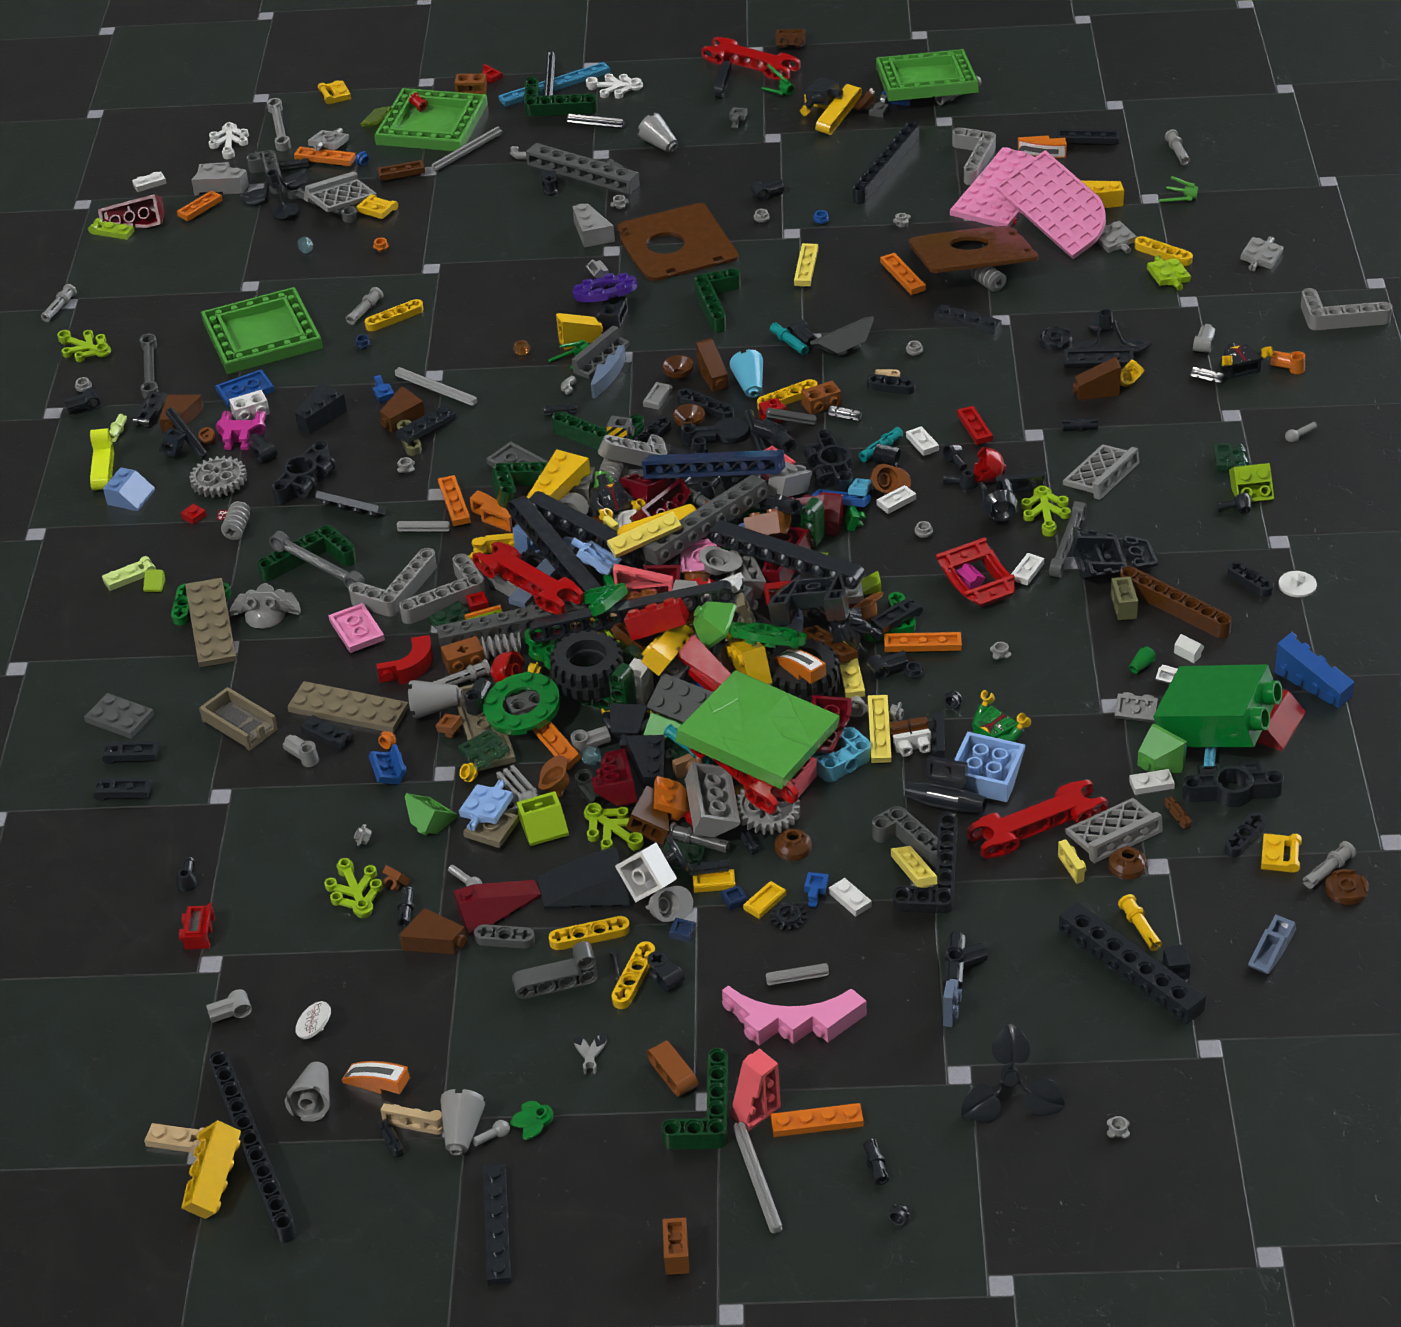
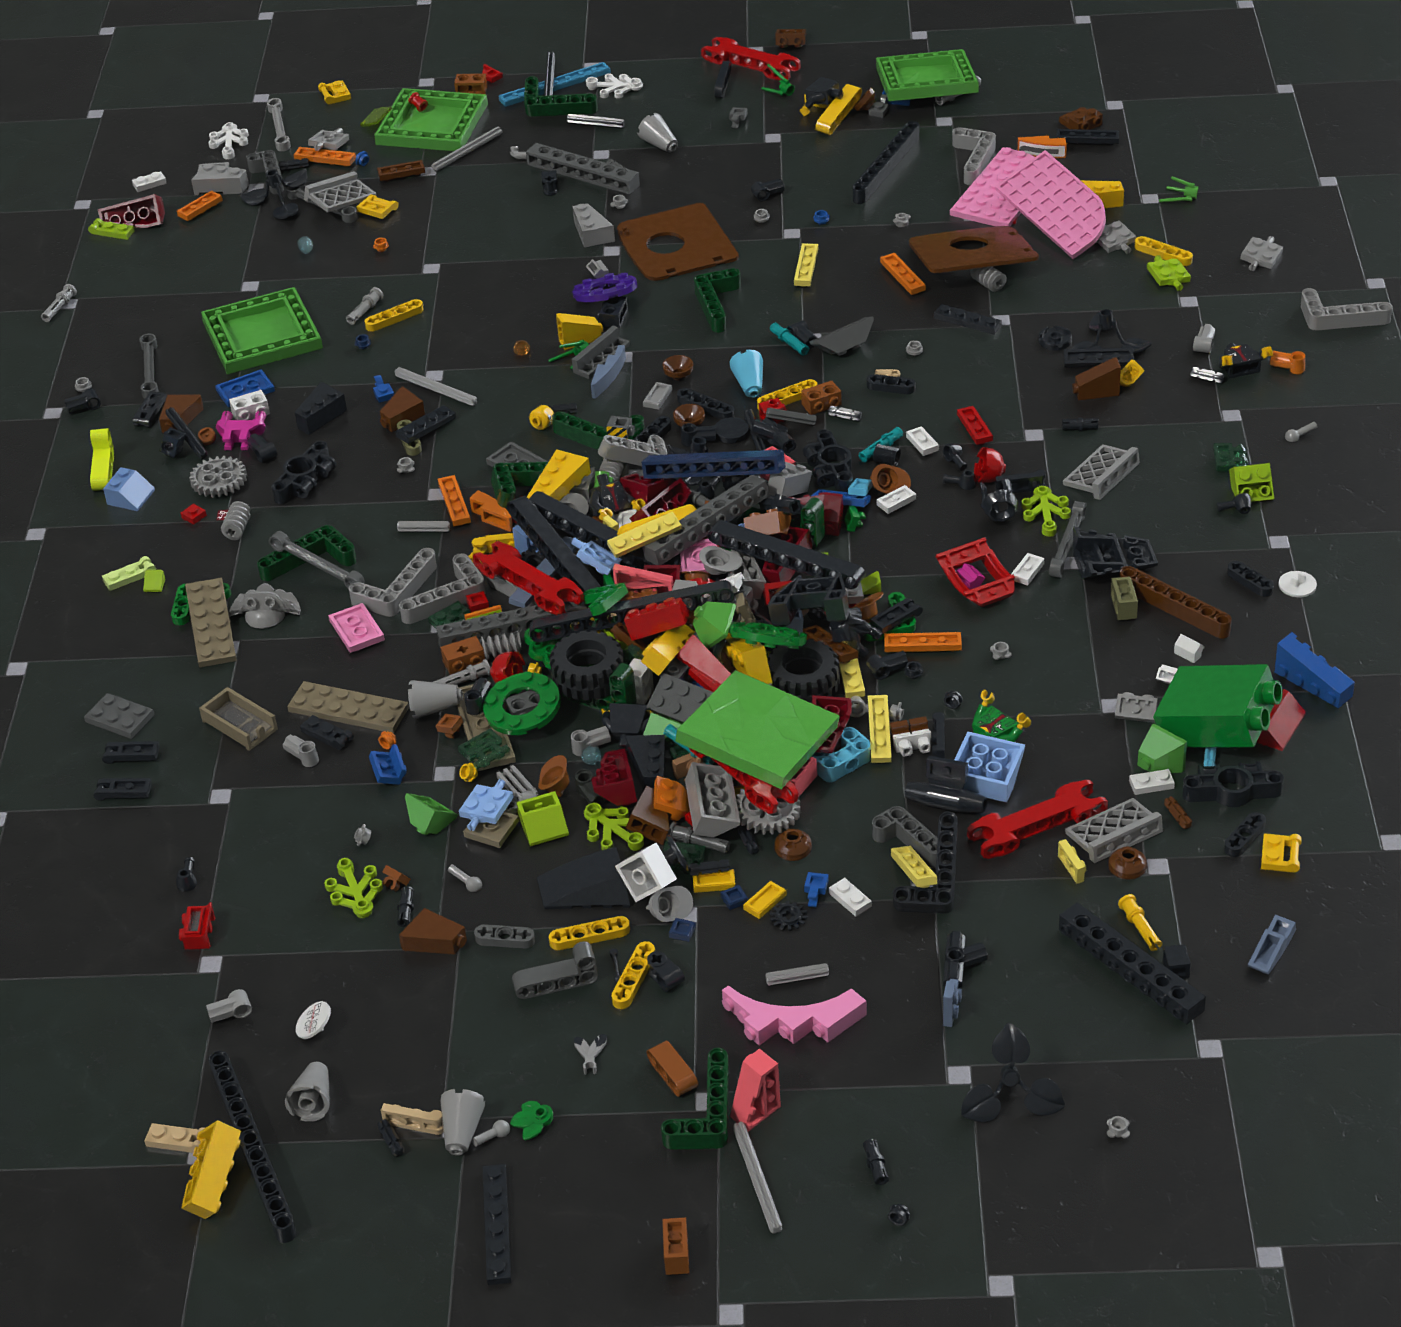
(100, 350): lime plant -> none
(117, 427): yellowish green axle -> none
(356, 505): plate -> none
(377, 1076): slope -> none
(411, 666): red arch -> none
(492, 901): dark red wedge -> none
(541, 417): none -> yellow head
(557, 743): orange plate -> none
(566, 385): light grey arm -> none
(711, 365): reddish brown slope -> none
(801, 665): orange slope -> none
(817, 1120): orange plate -> none
(923, 529): light grey plate -> none
(1082, 119): none -> reddish brown plate
(1142, 659): green cone -> none
(1175, 143): light grey pin -> none
(1334, 860): light grey pin -> none
(1346, 887): reddish brown tile -> none

